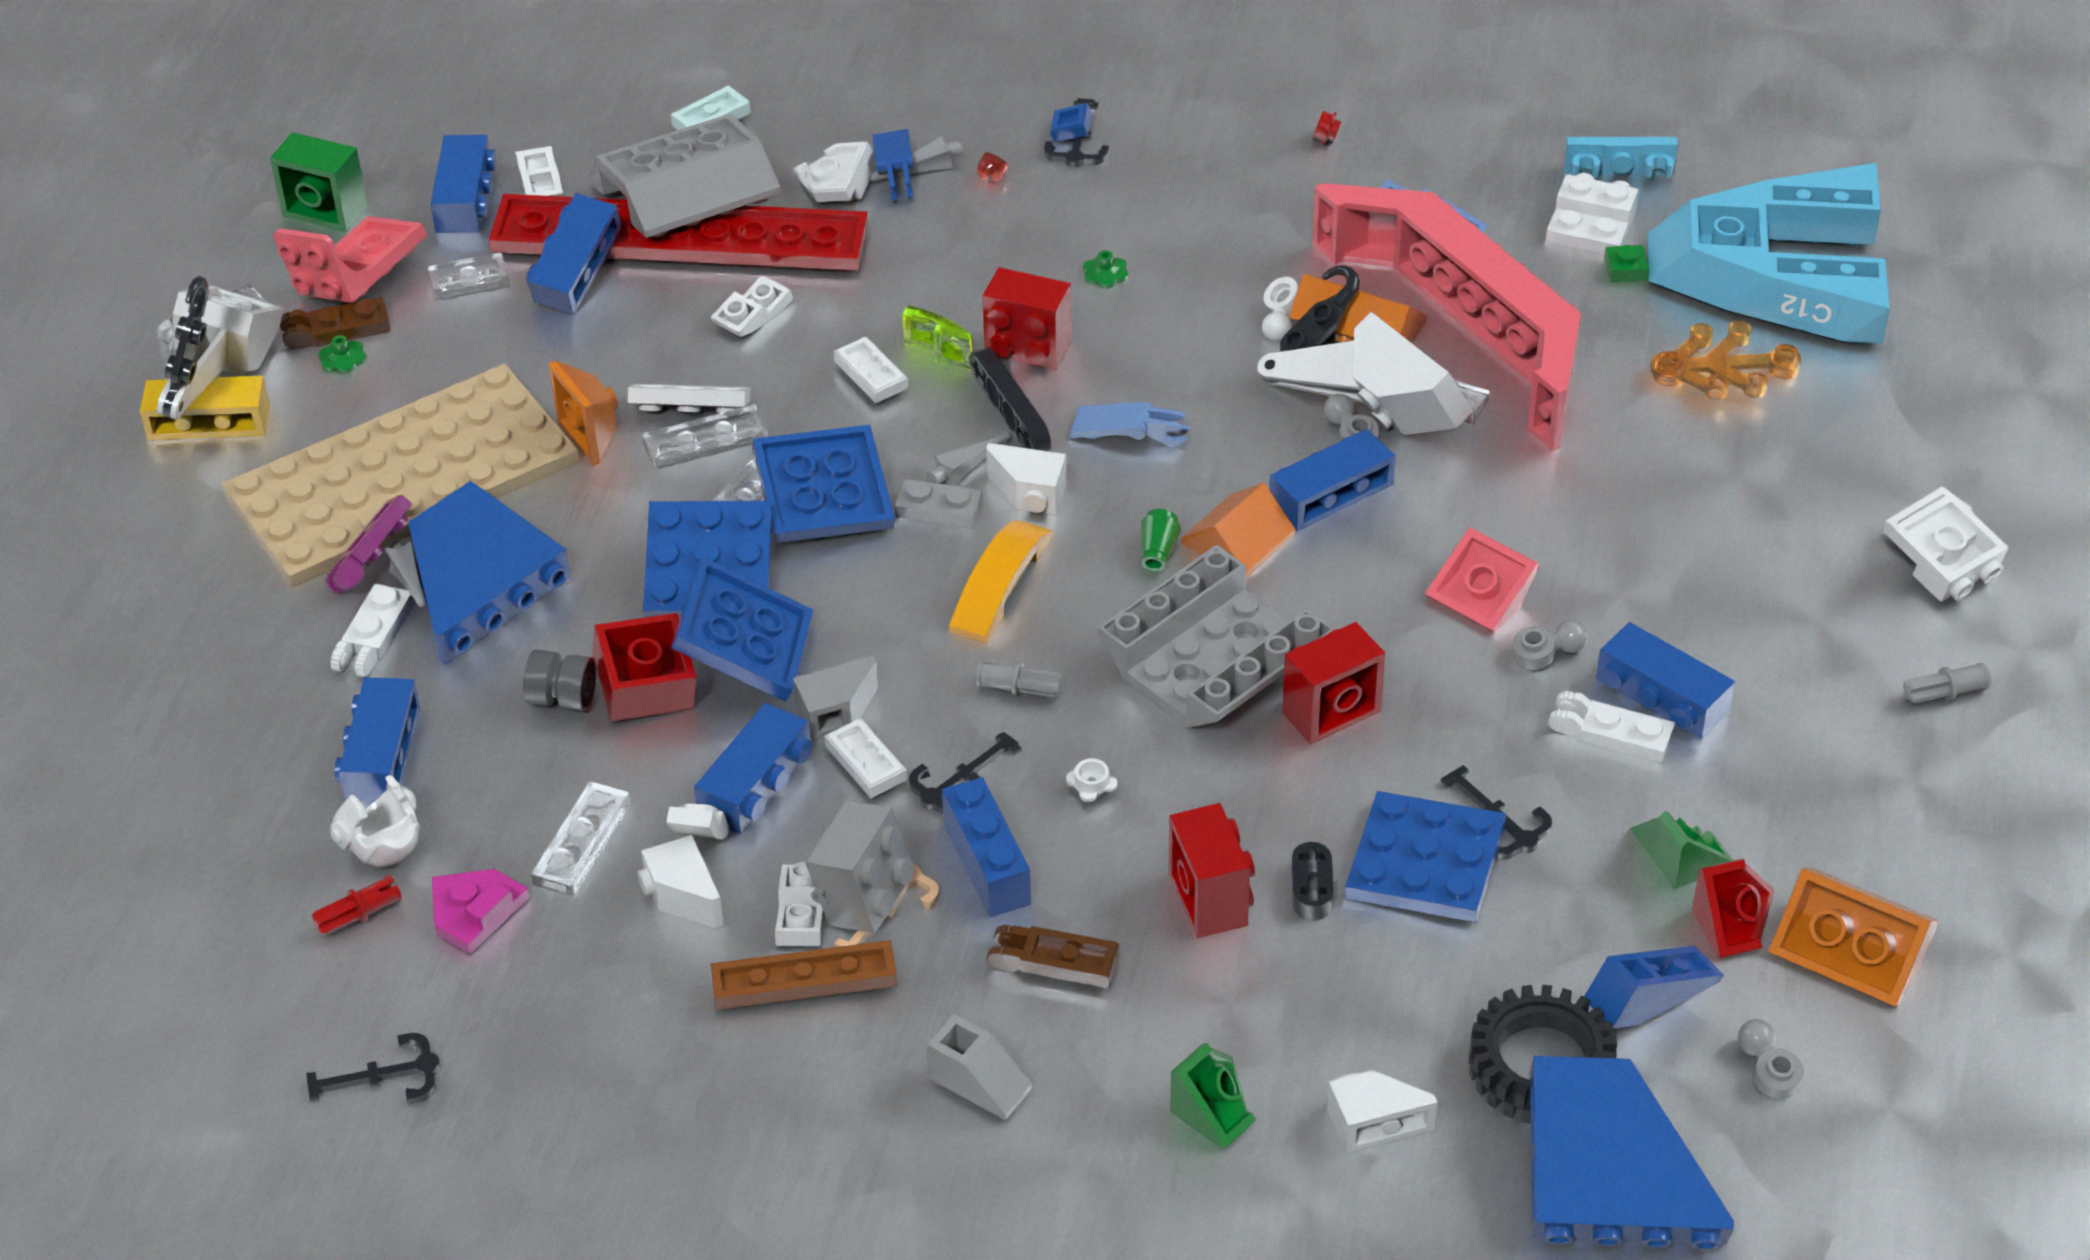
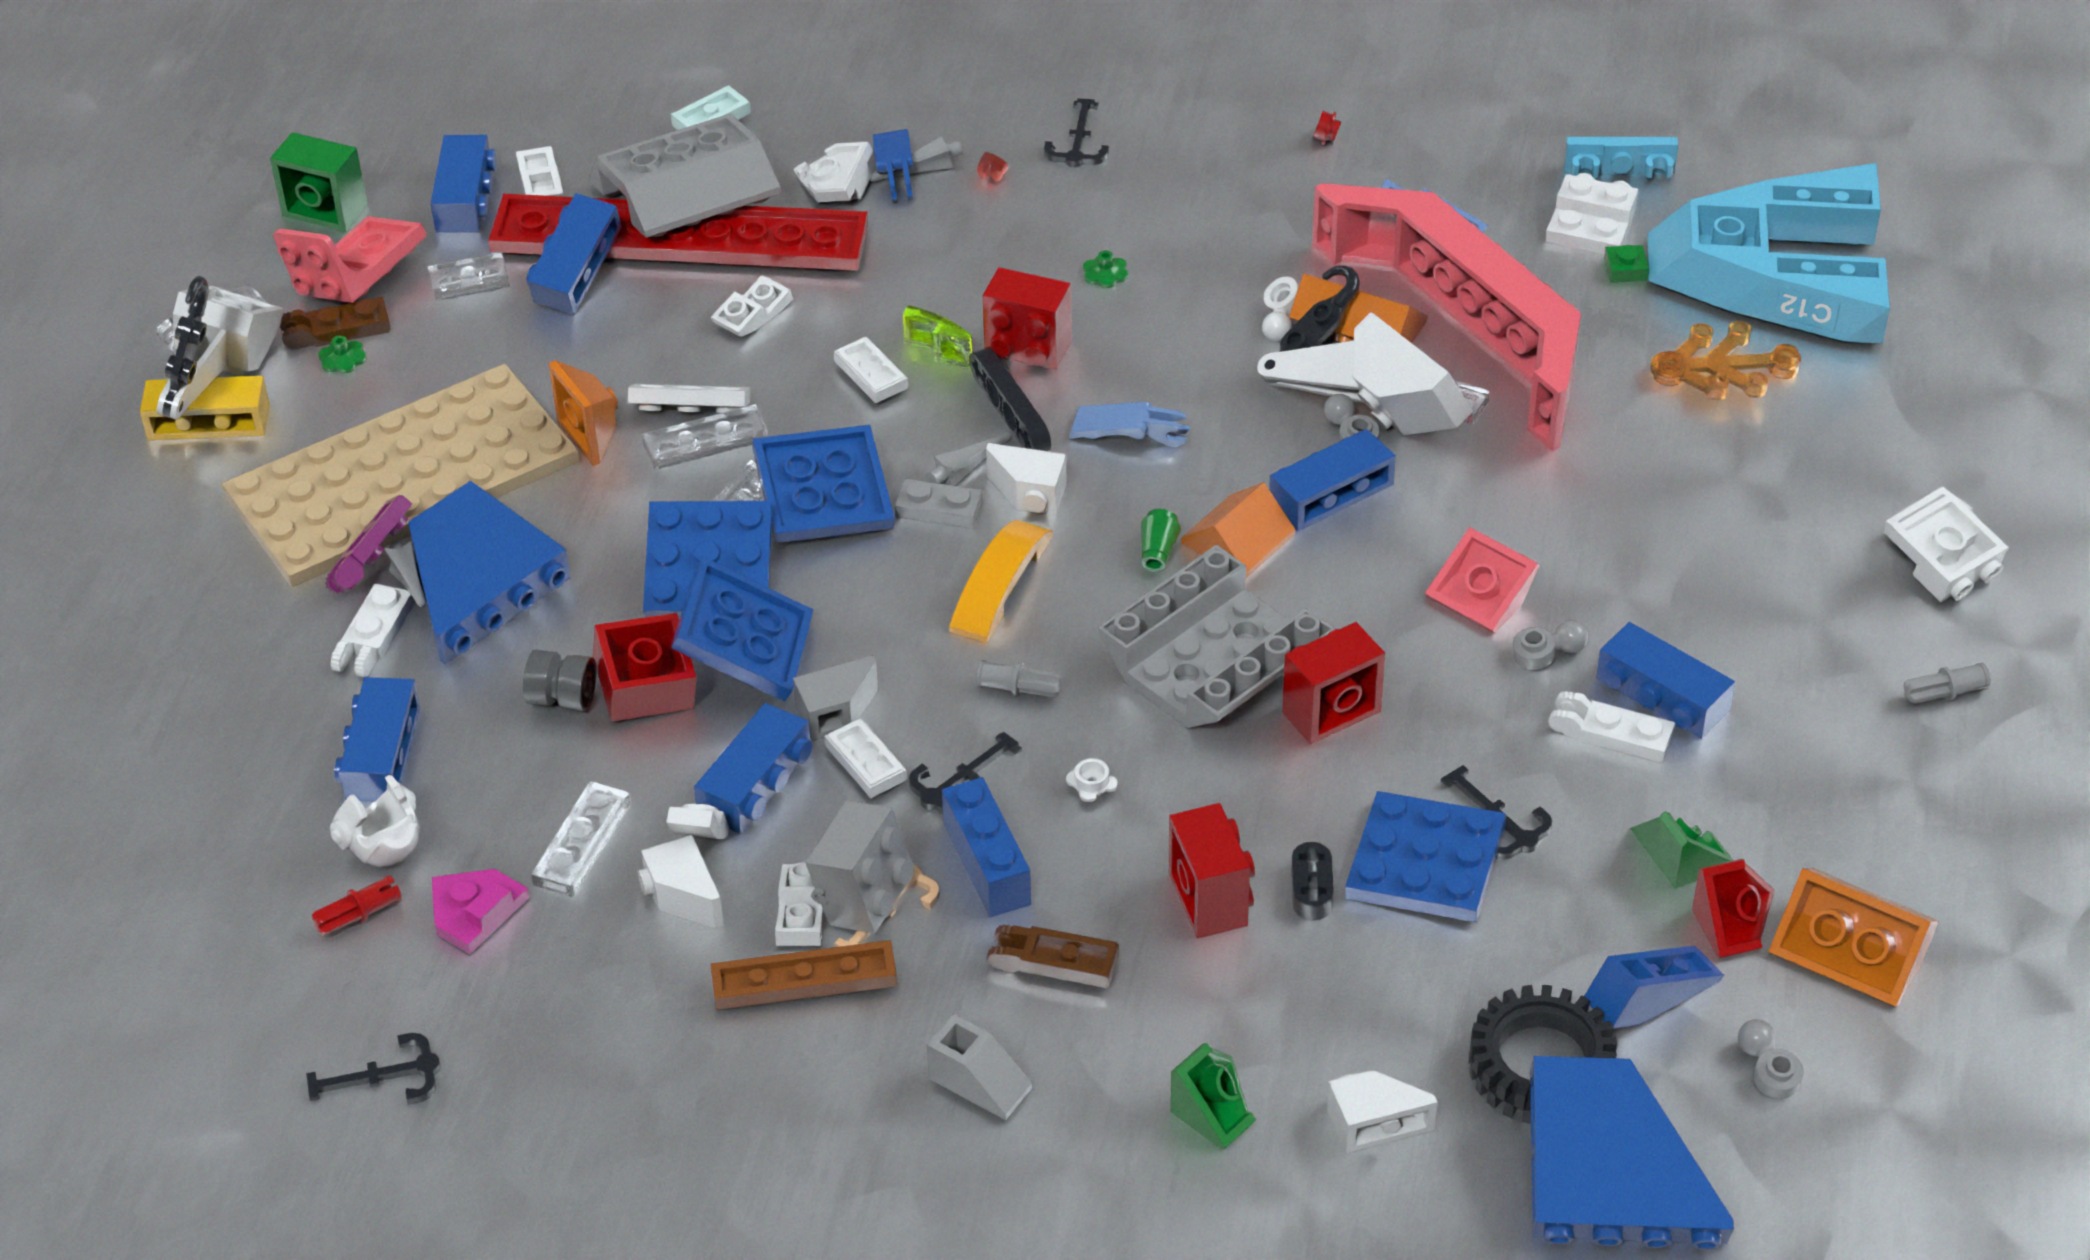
(1071, 122): blue tile -> none

